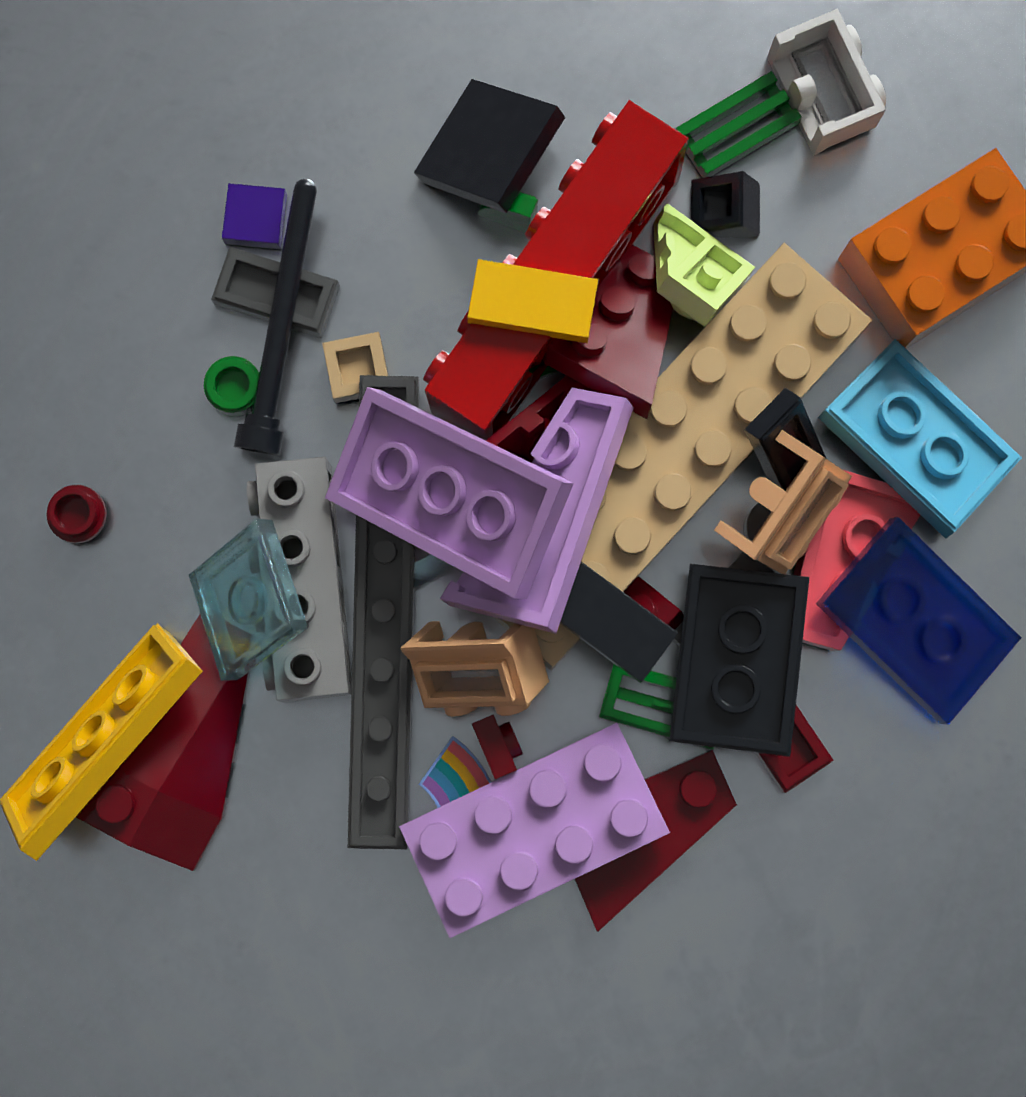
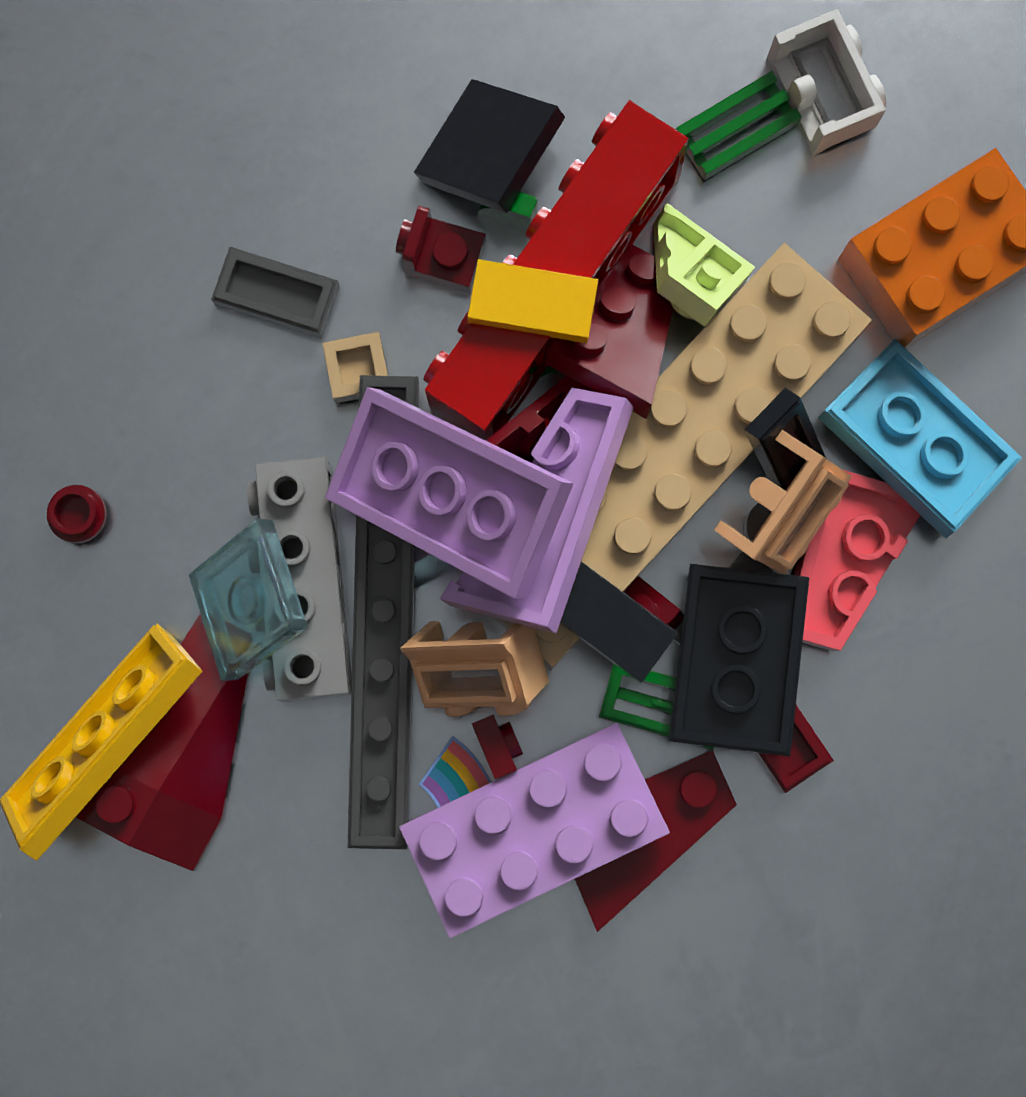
(231, 385): green tile -> none
(254, 216): dark purple tile -> none
(261, 428): black piece -> none
(440, 250): none -> dark red bracket
(727, 205): black slope -> none
(919, 620): clear blue tile -> none

